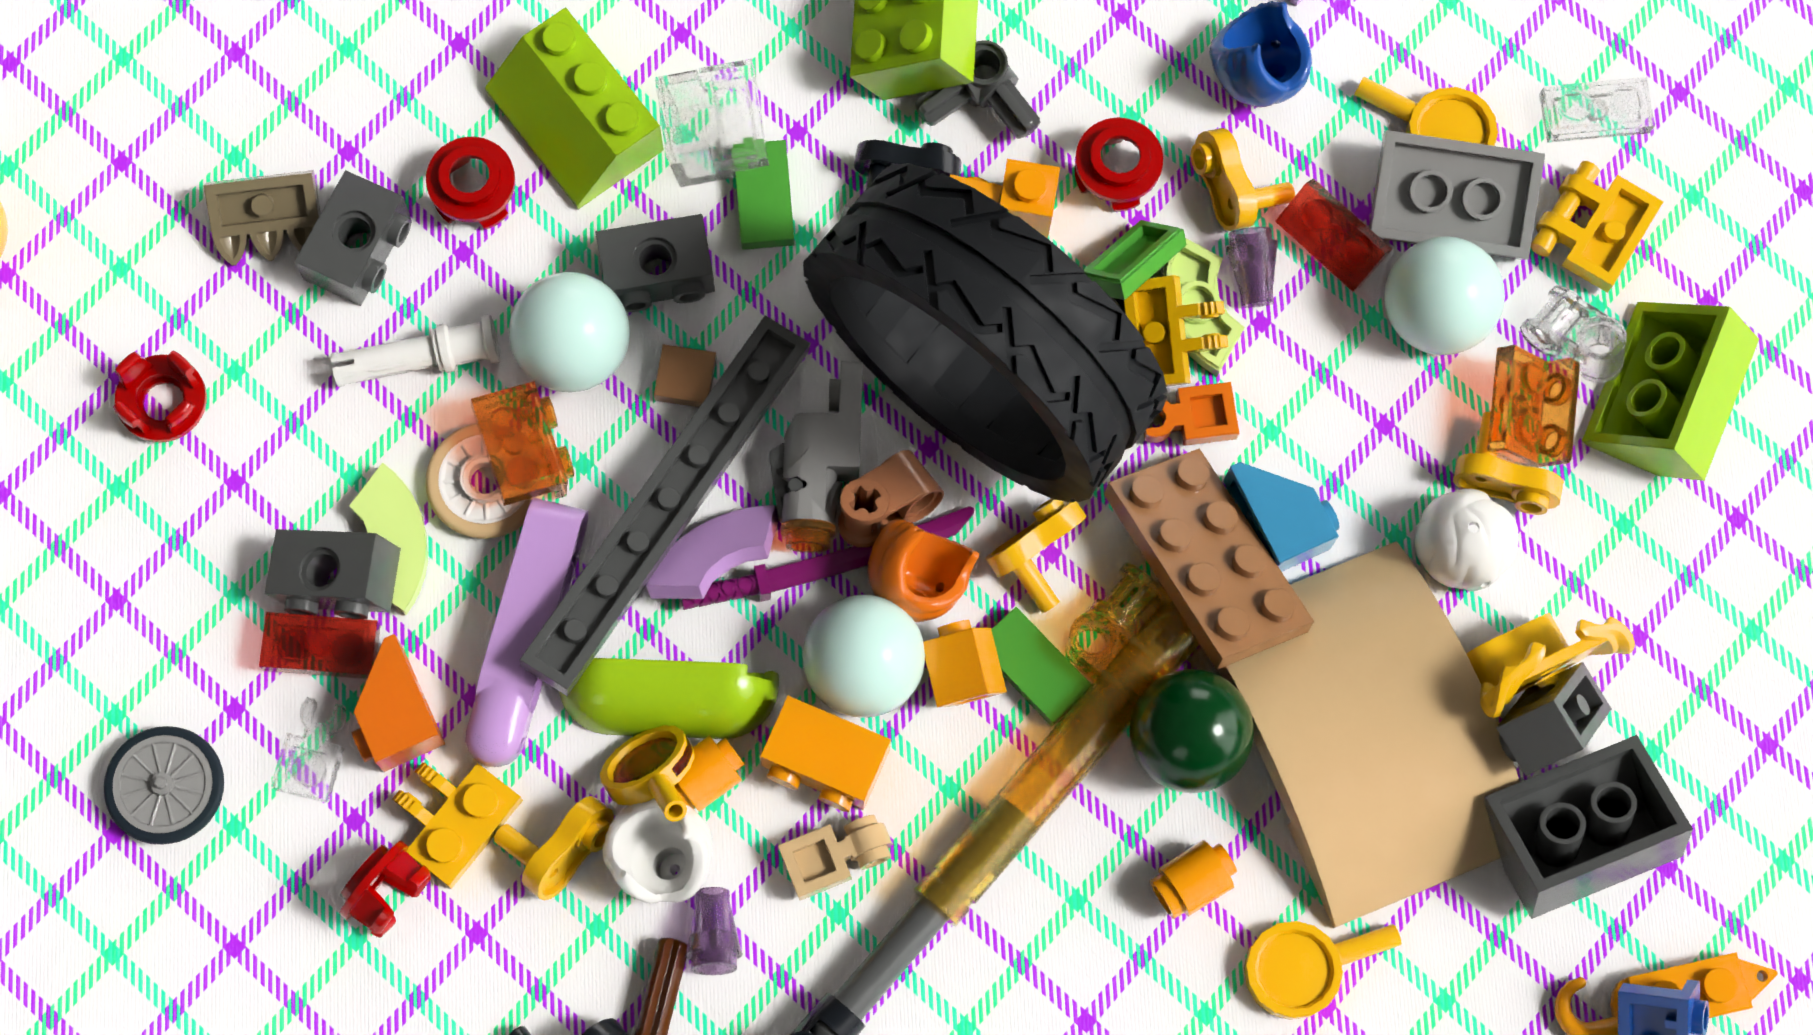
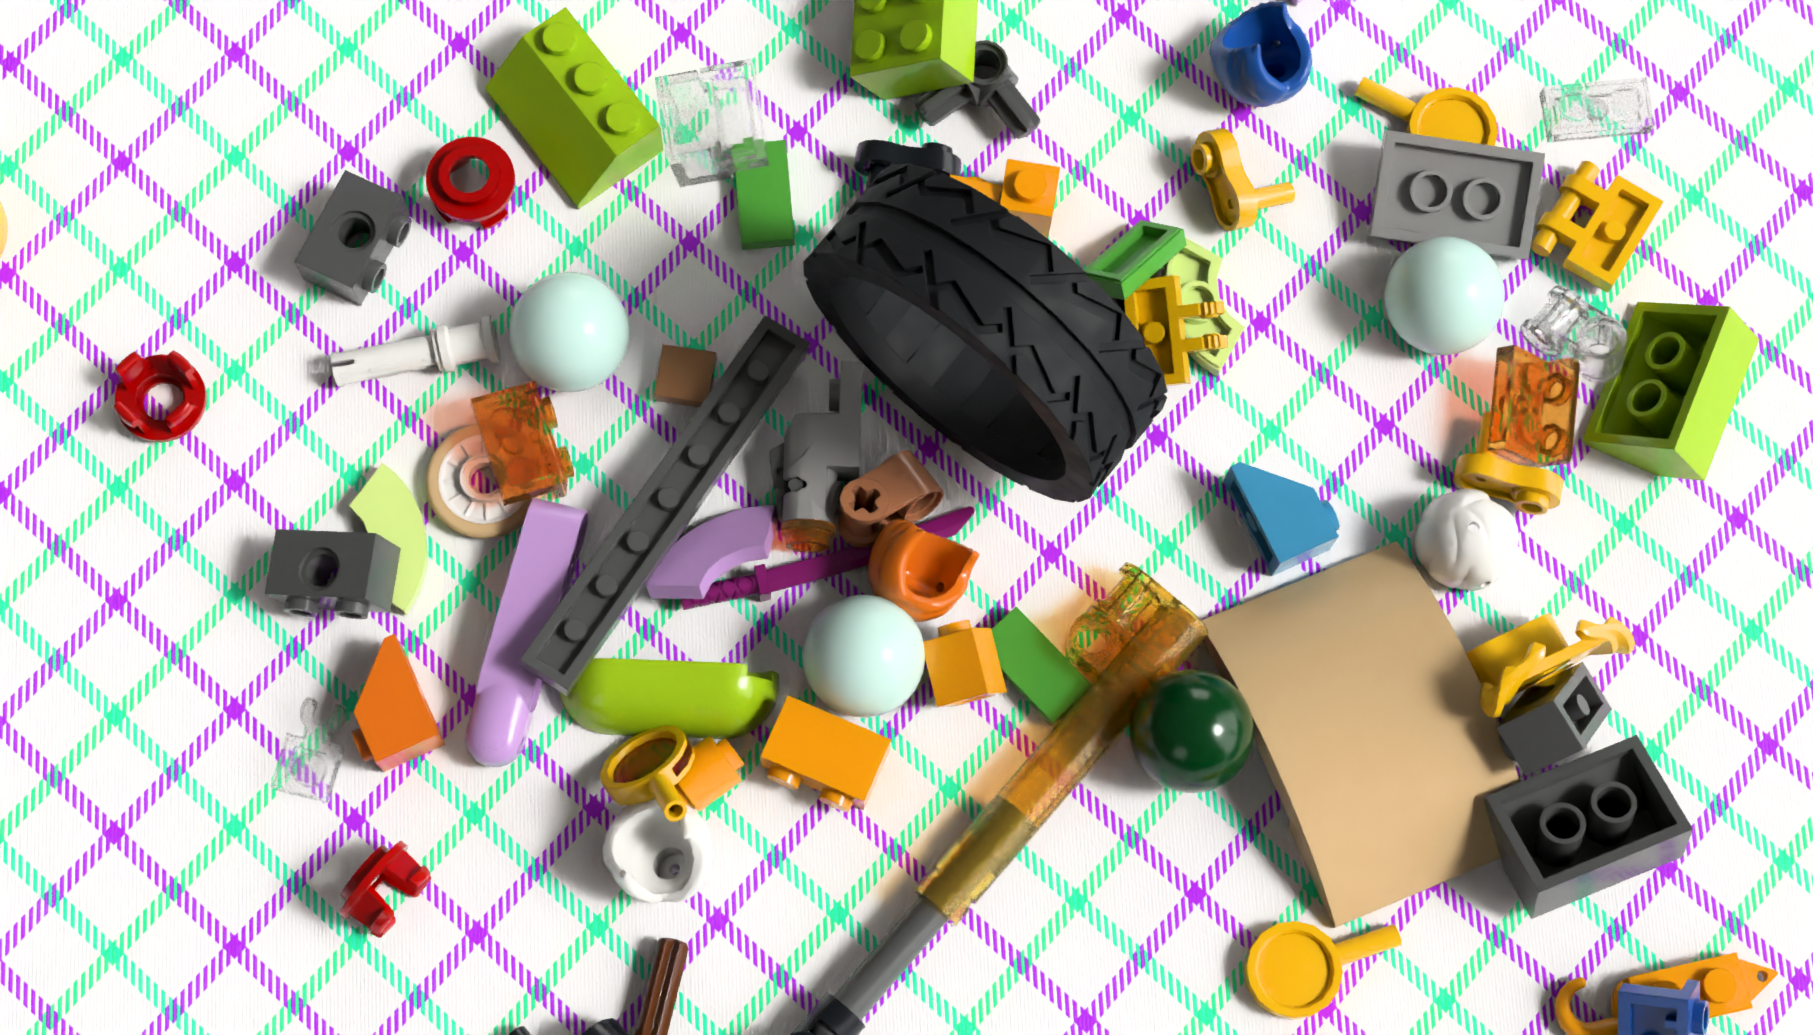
(163, 785): light grey wheel -> none
(263, 210): dark tan plate -> none
(319, 645): clear red plate -> none
(462, 824): yellow hinge -> none
(557, 860): yellow piece -> none
(675, 240): dark grey brick -> none
(713, 934): clear purple cone -> none
(818, 860): tan plate -> none
(1053, 521): yellow piece -> none
(1120, 188): red piece -> none
(1194, 879): light orange brick -> none
(1200, 414): orange plate -> none
(1208, 558): medium nougat plate -> none
(1253, 263): clear purple cone -> none
(1333, 235): clear red plate -> none

